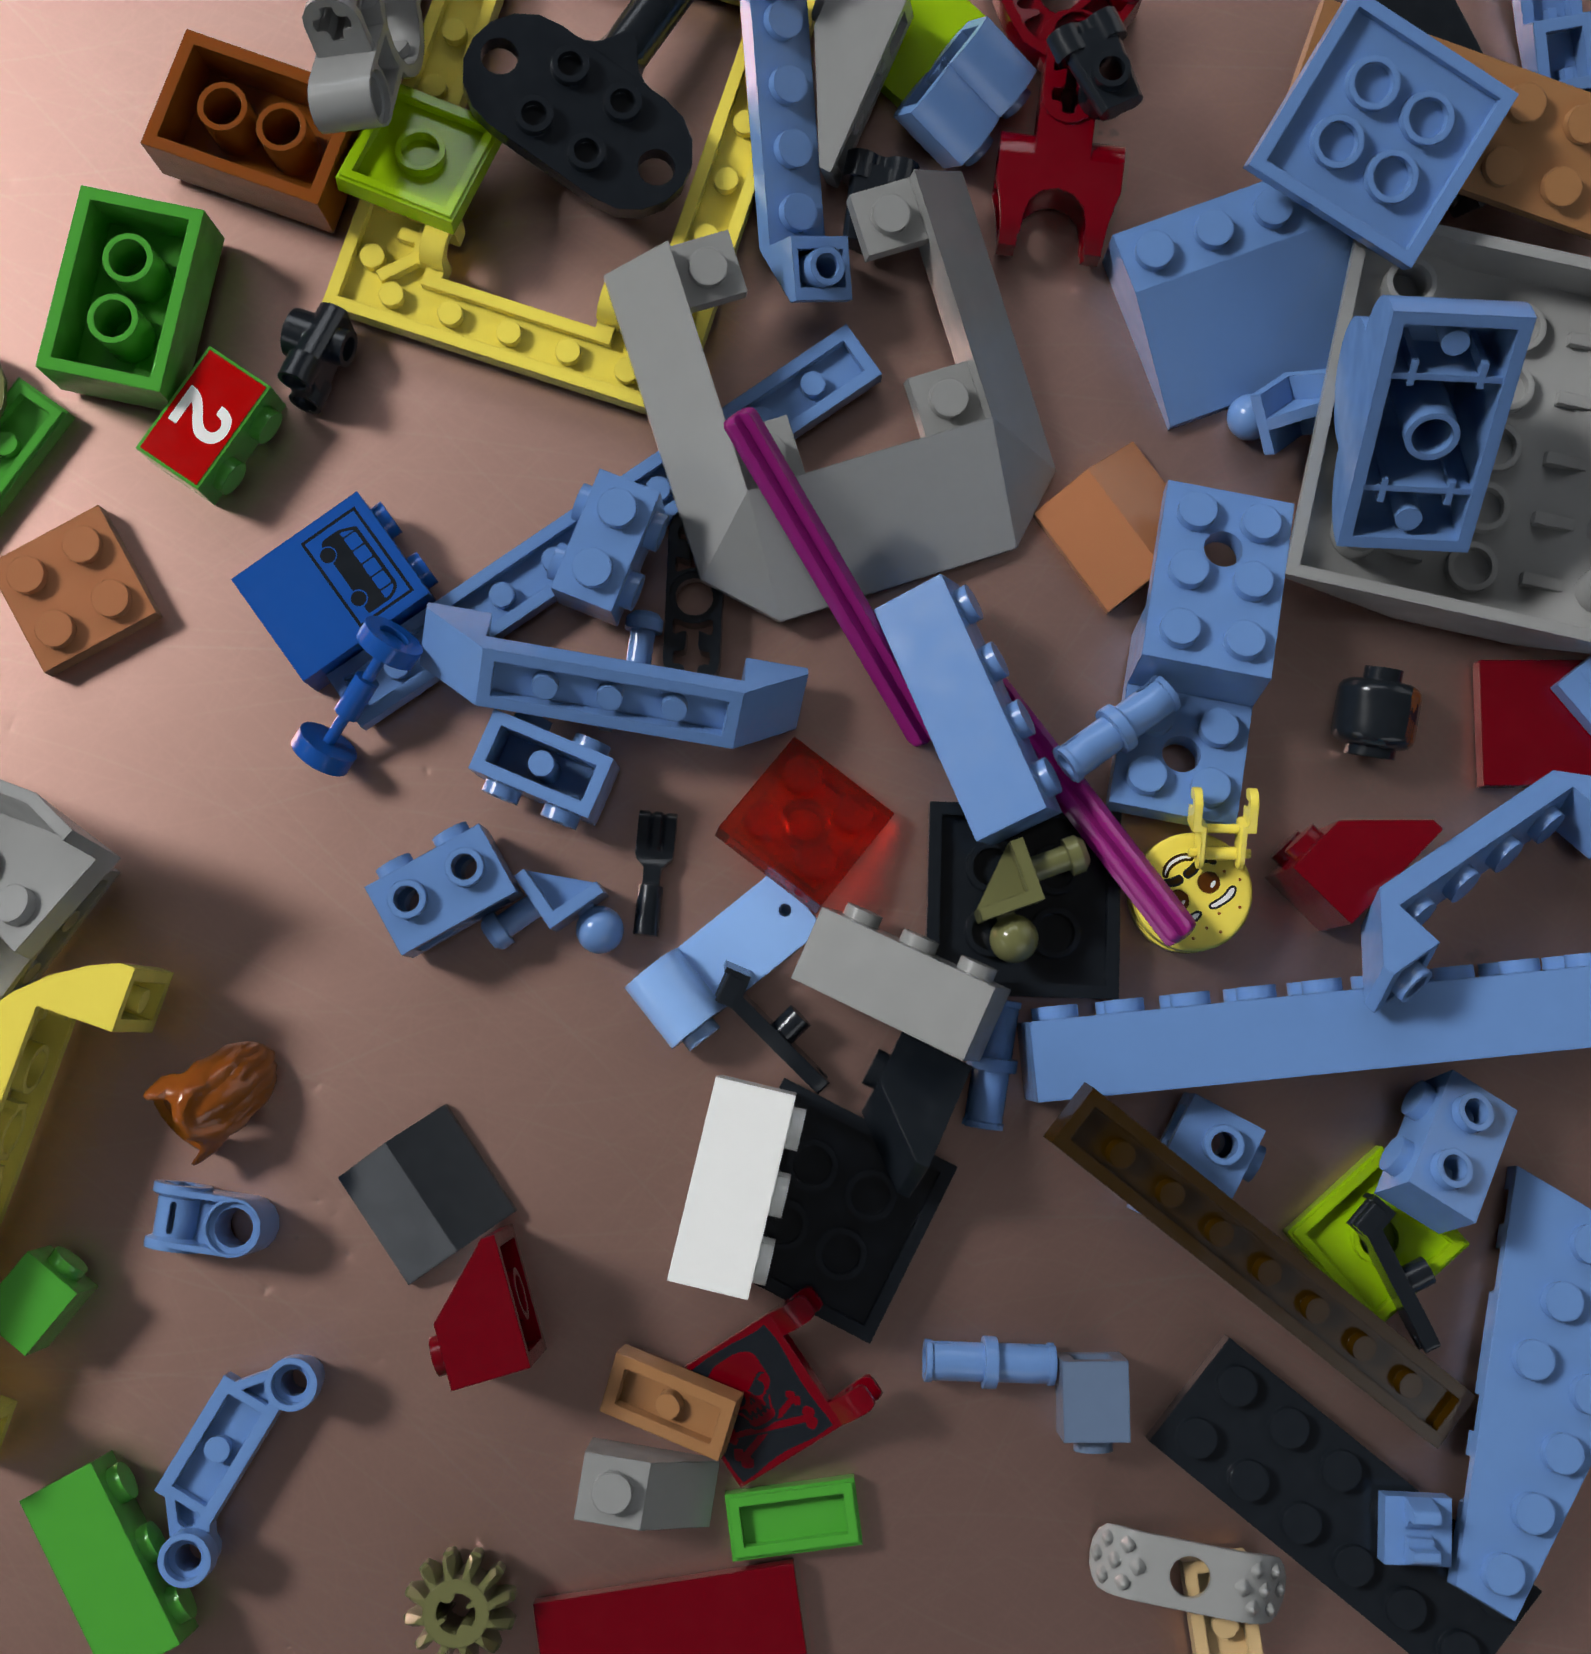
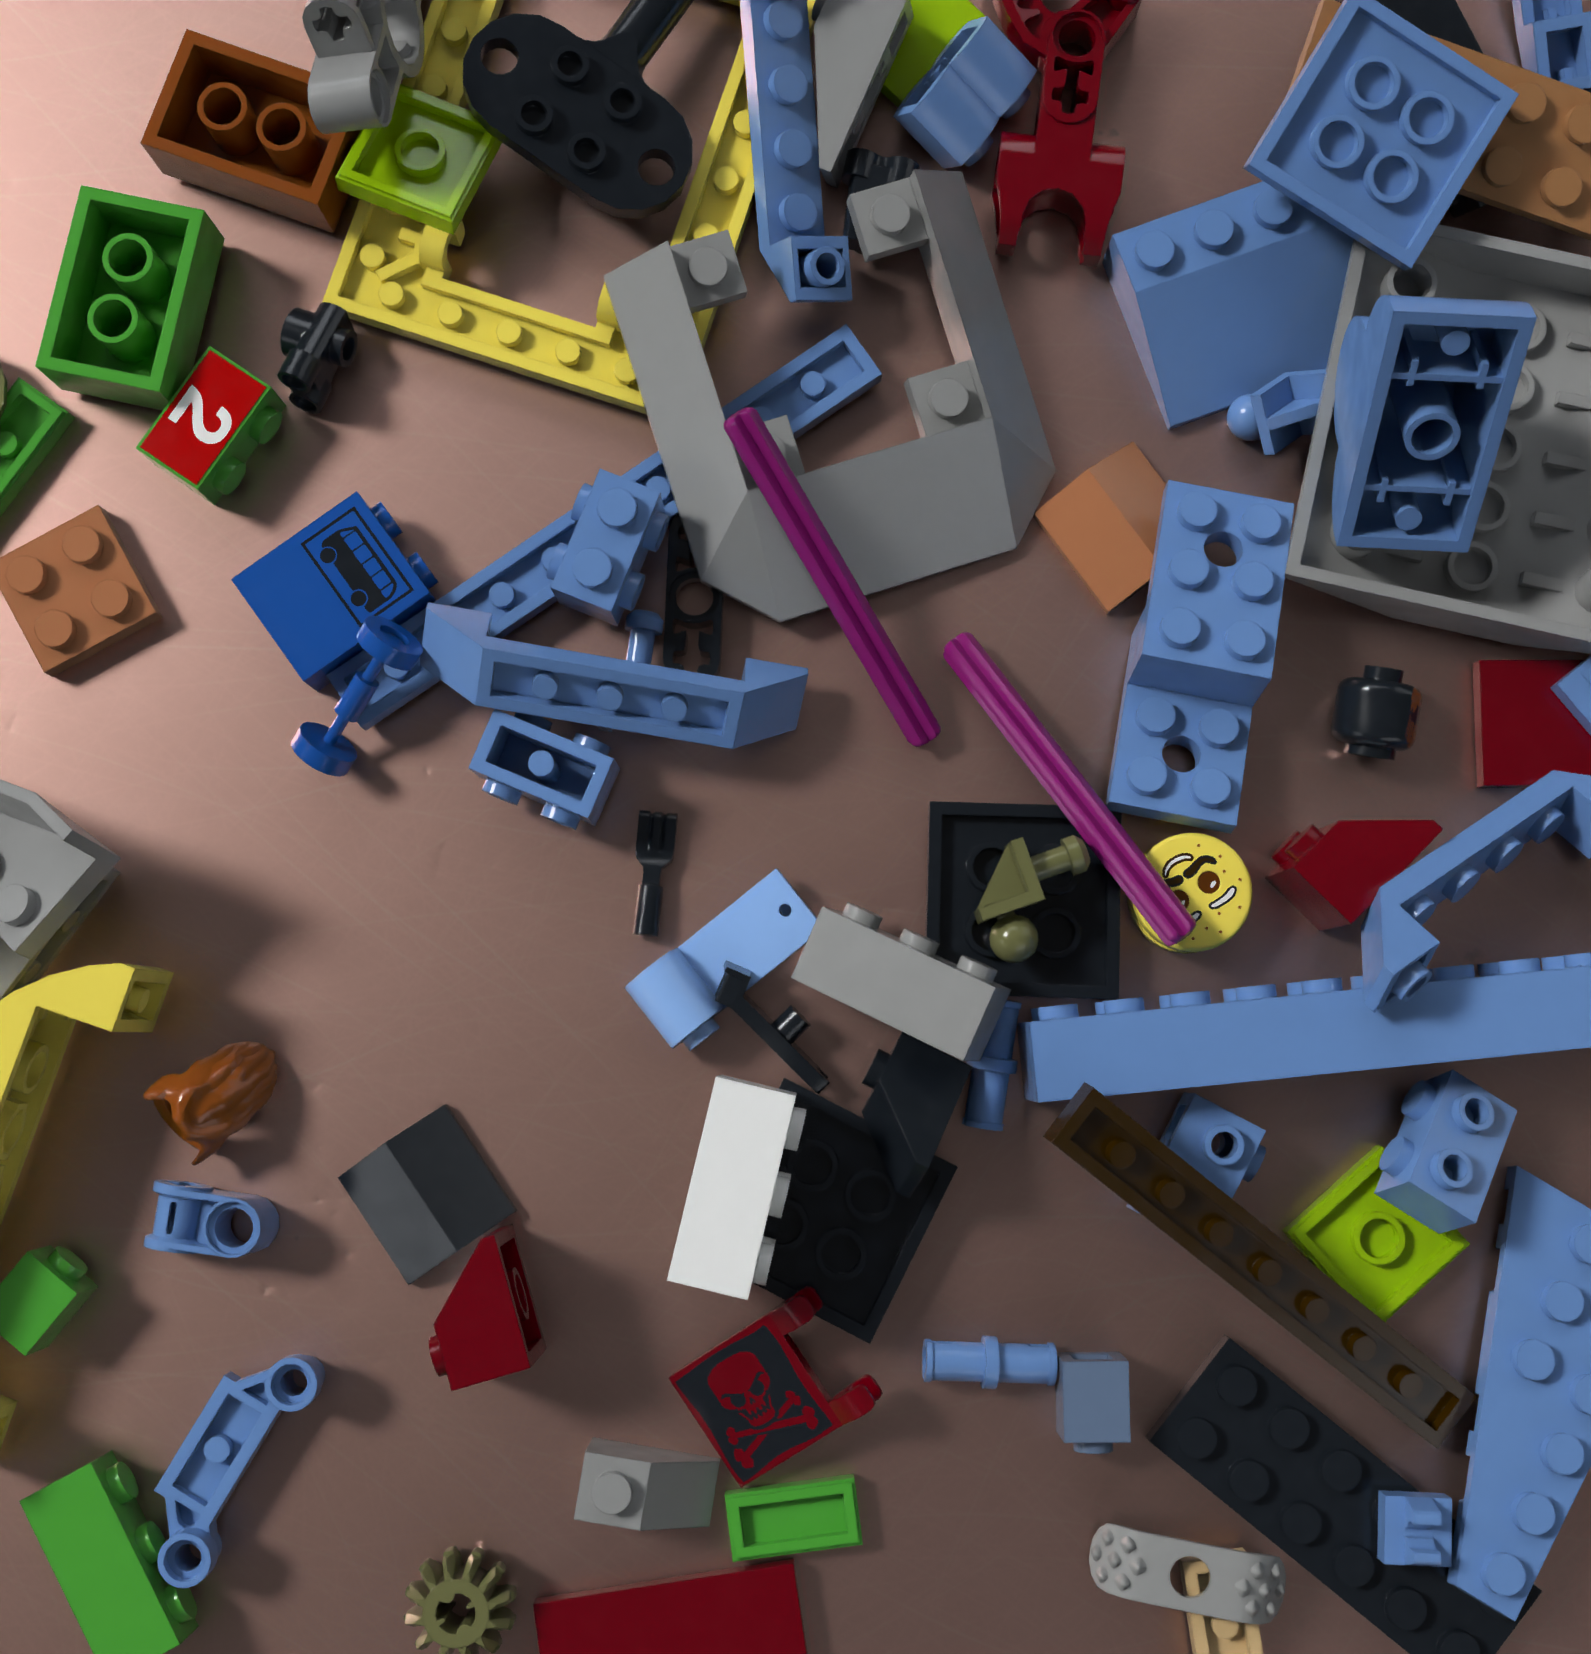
(446, 897): medium blue brick -> none
(559, 903): medium blue piece -> none
(671, 1402): medium nougat plate -> none
(804, 824): clear red plate -> none
(968, 709): medium blue brick -> none
(1094, 55): black plate -> none
(1117, 728): medium blue pin -> none
(1244, 825): light yellow piece -> none
(1399, 1280): black piece -> none

